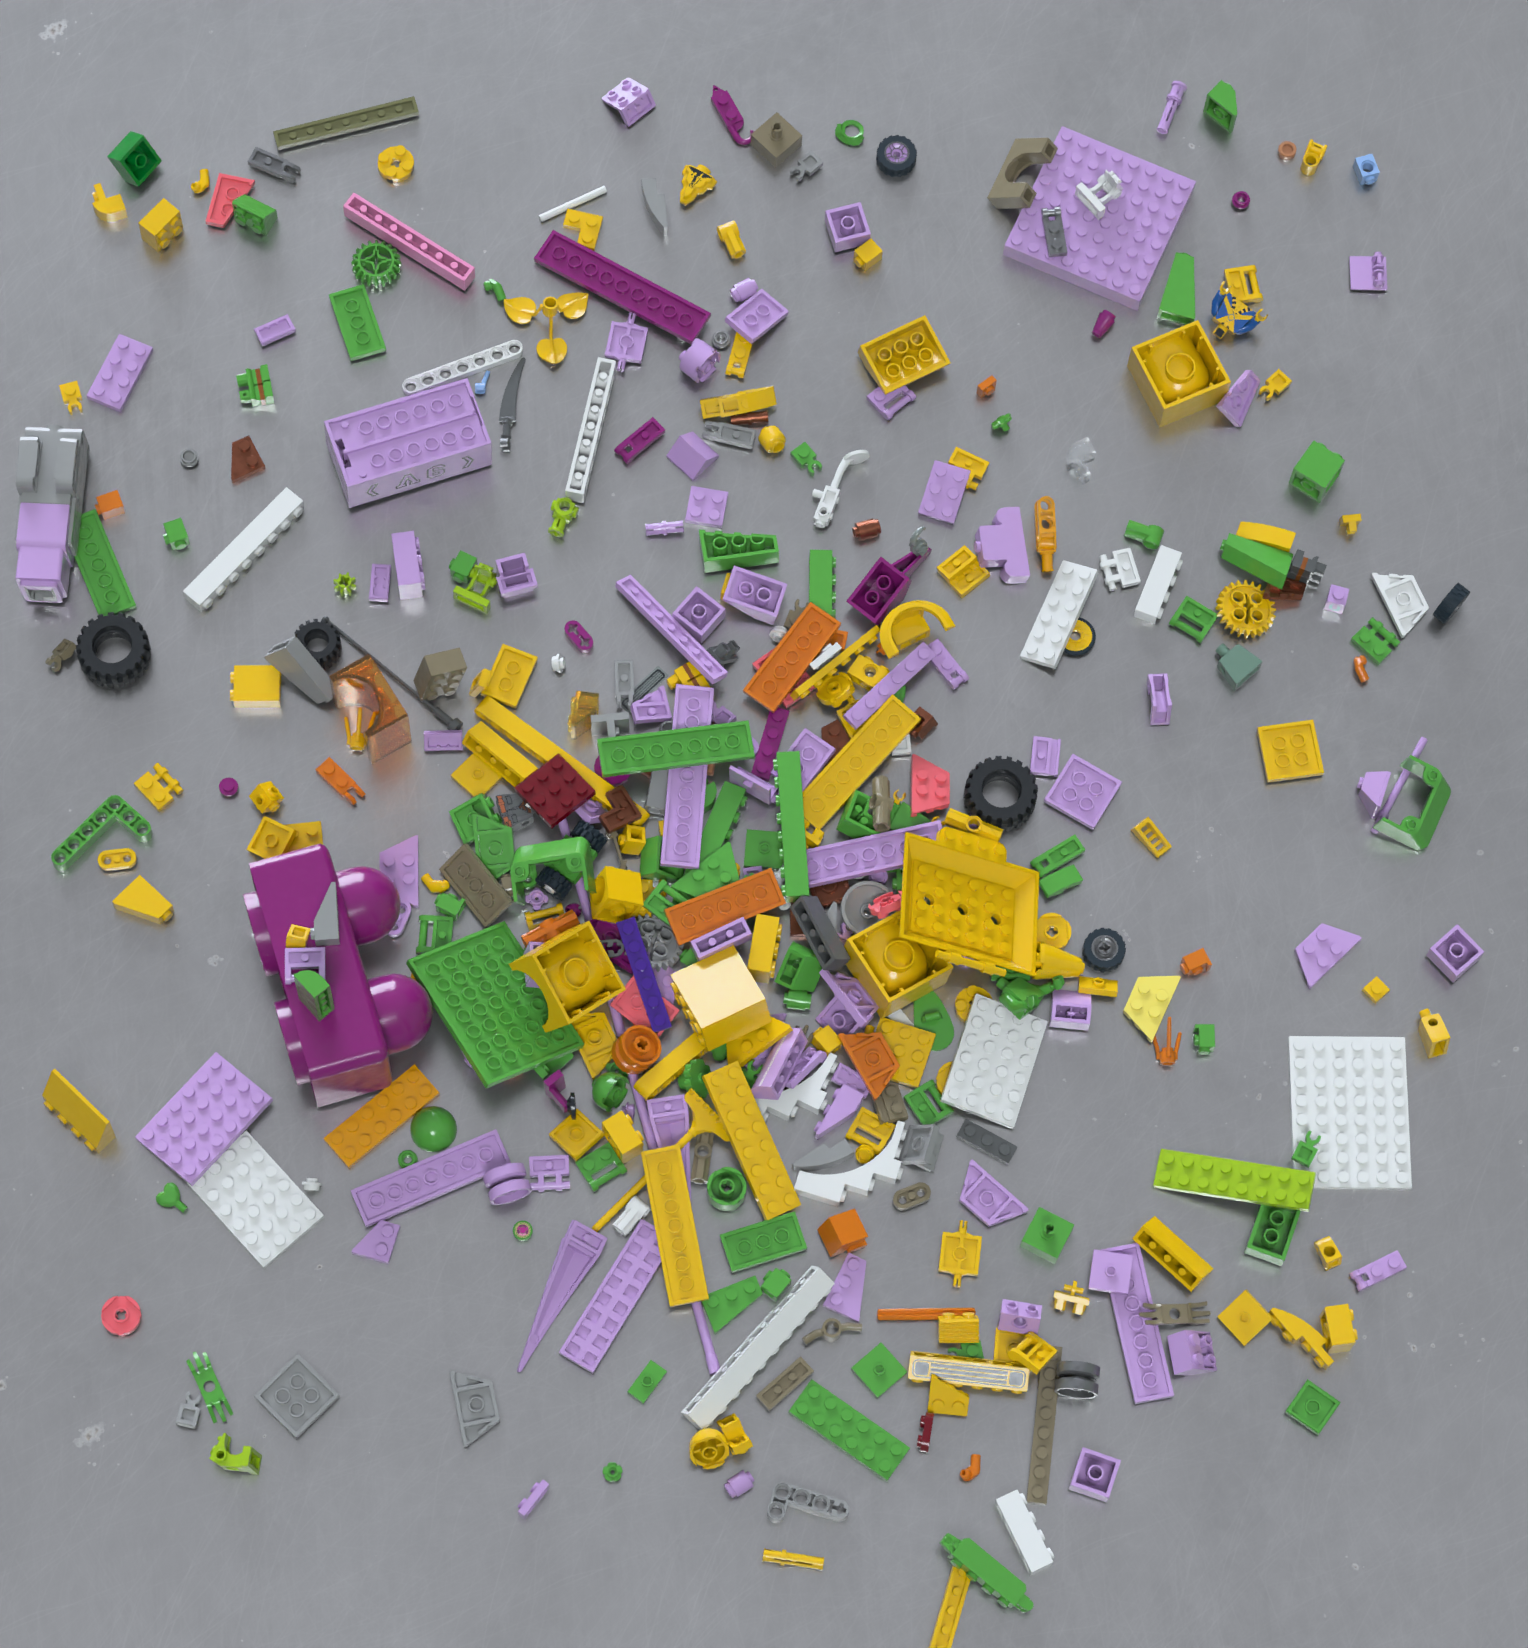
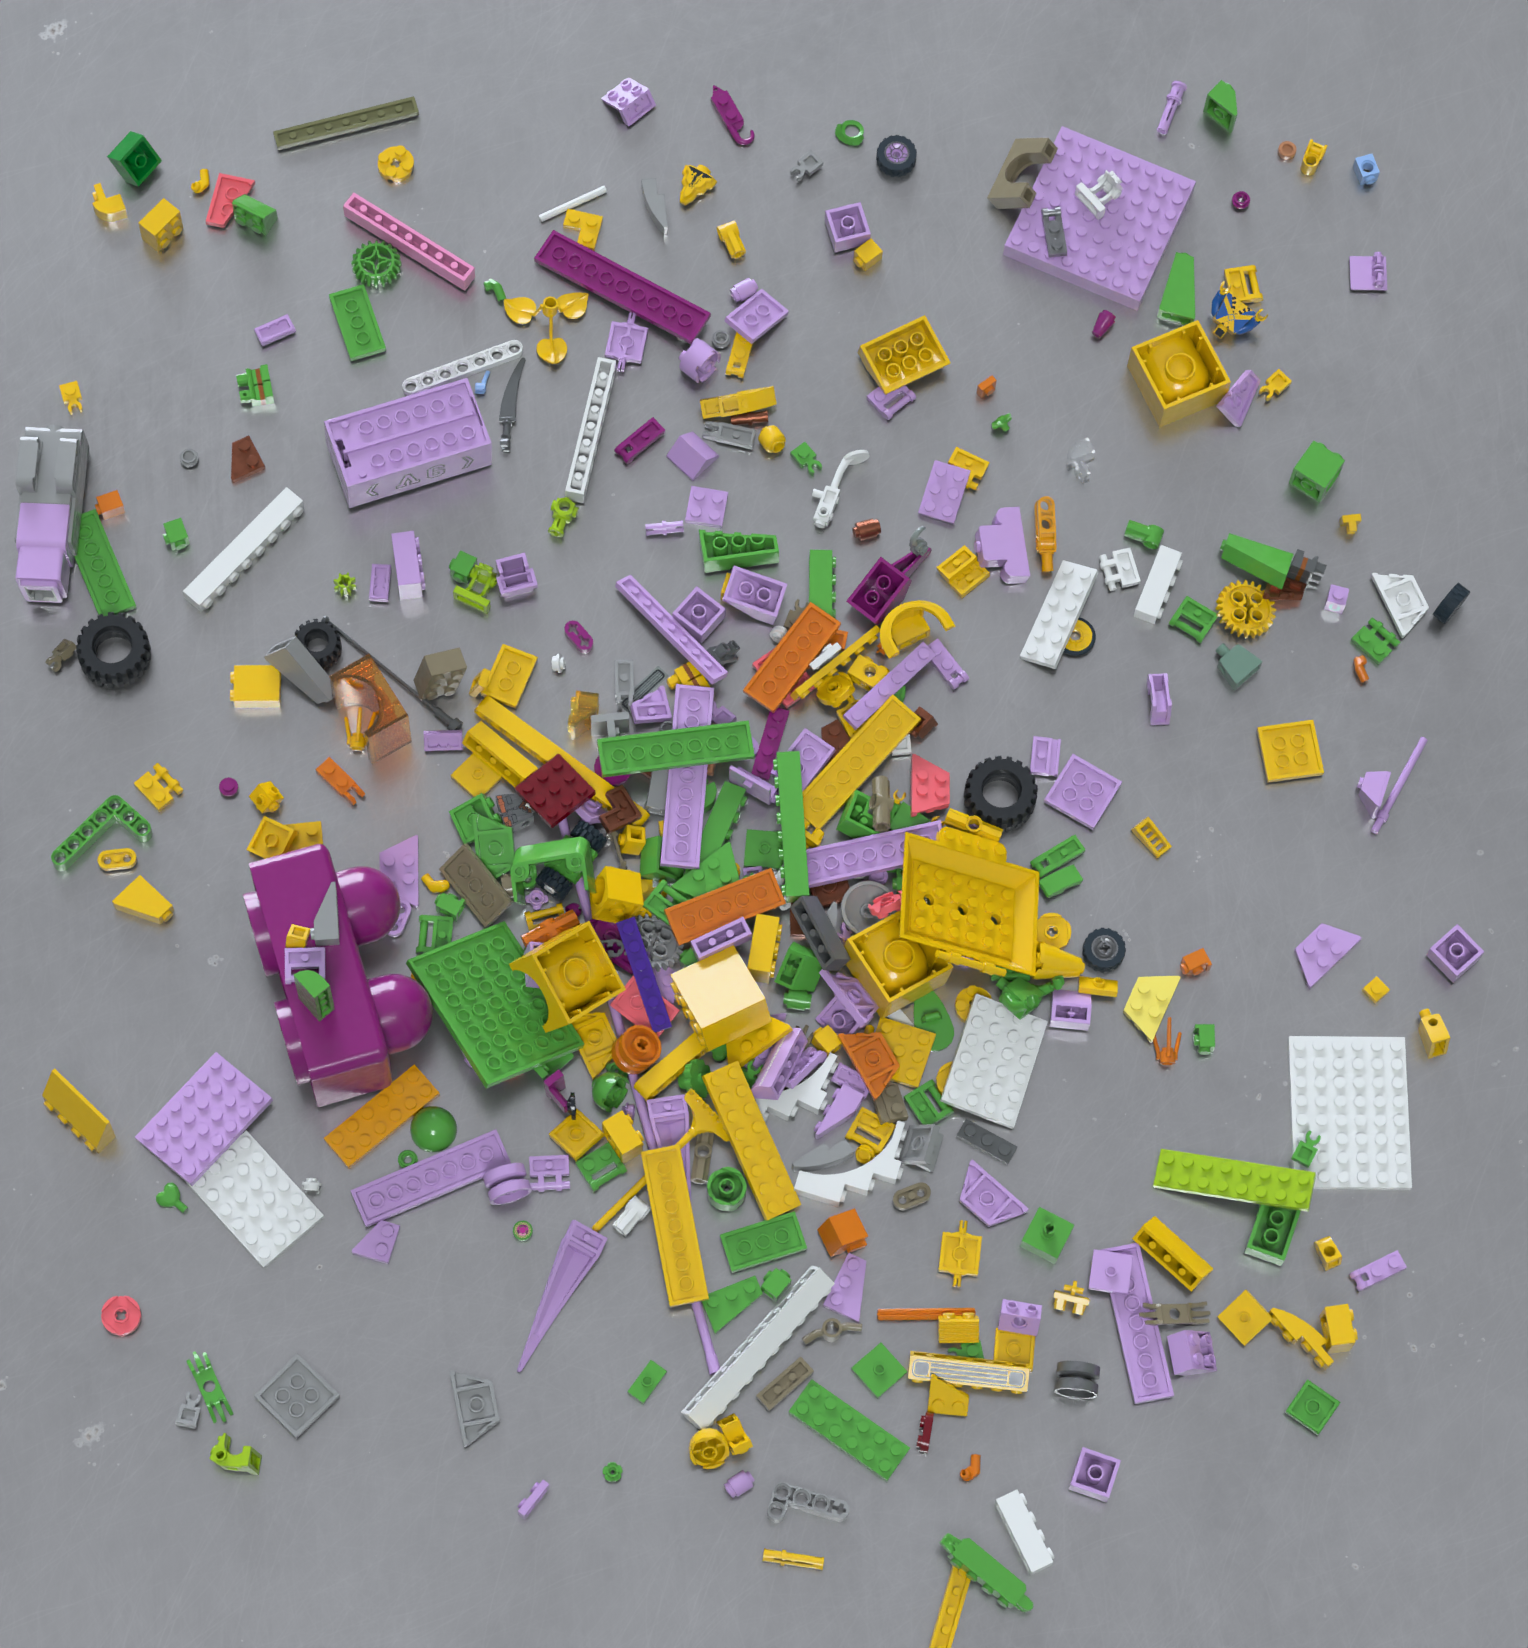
(119, 373): lavender plate -> none
(273, 164): flat silver hinge -> none
(614, 1299): lavender plate -> none
(776, 139): dark tan brick -> none
(1038, 1355): yellow plate -> none
(1043, 1433): dark tan plate -> none
(1267, 535): yellow slope -> none
(1419, 831): bright green windscreen -> none

